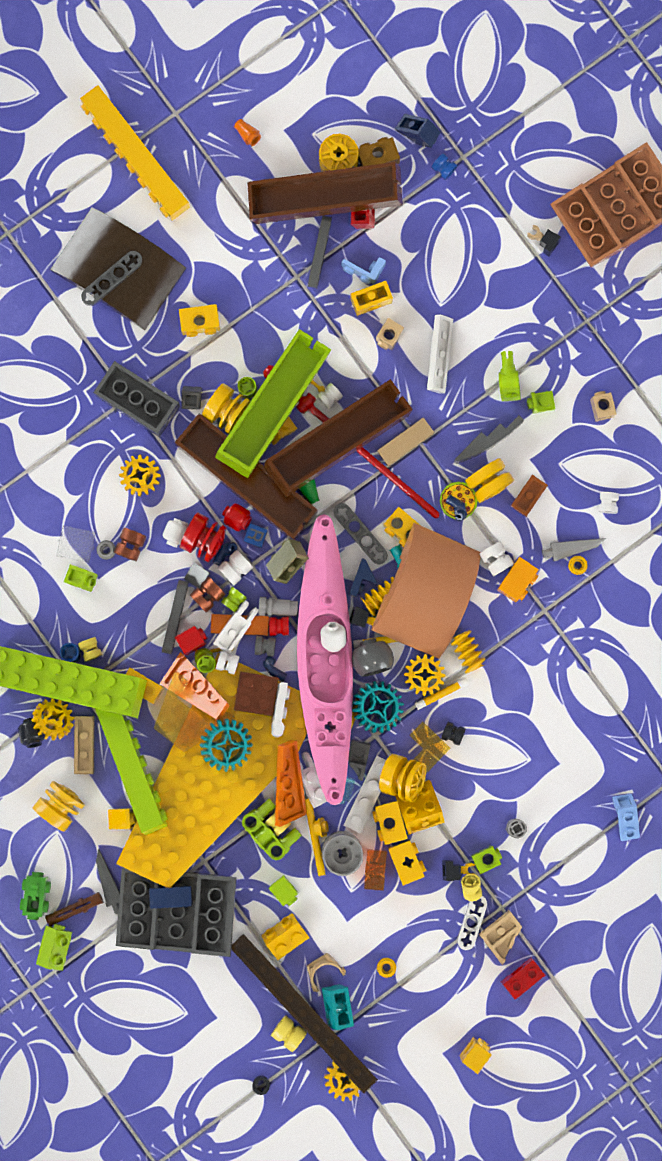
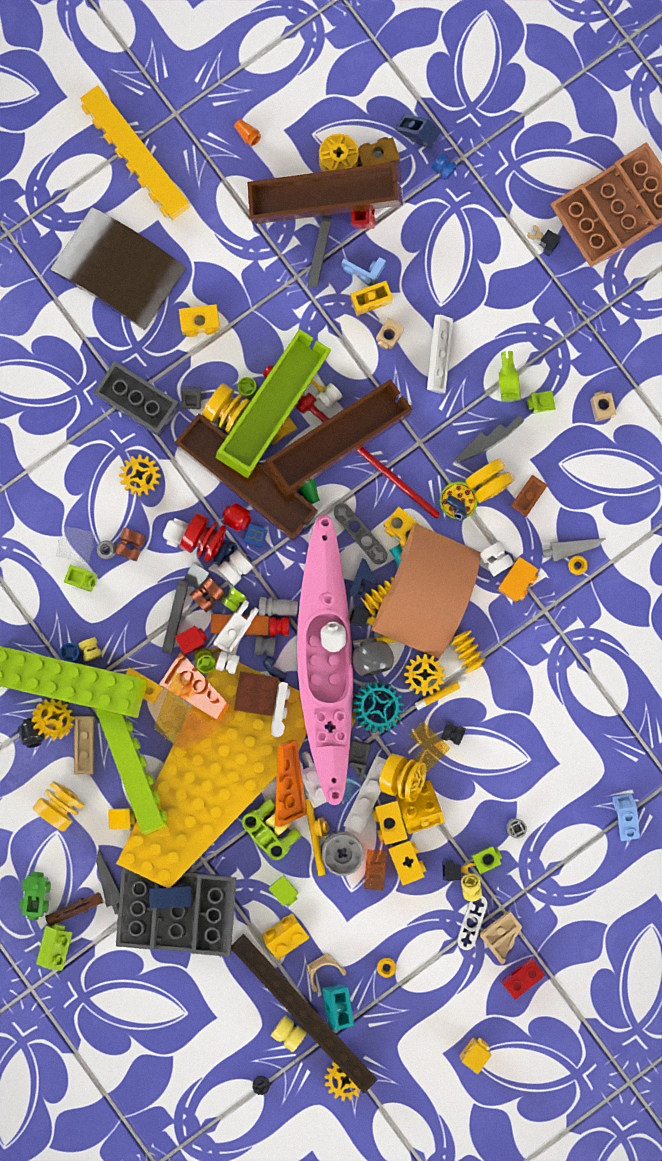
(113, 280): dark grey beam -> none
(226, 753): teal gear -> none
(287, 561): olive brick -> none
(405, 442): tan tile -> none
(608, 502): white wheel -> none

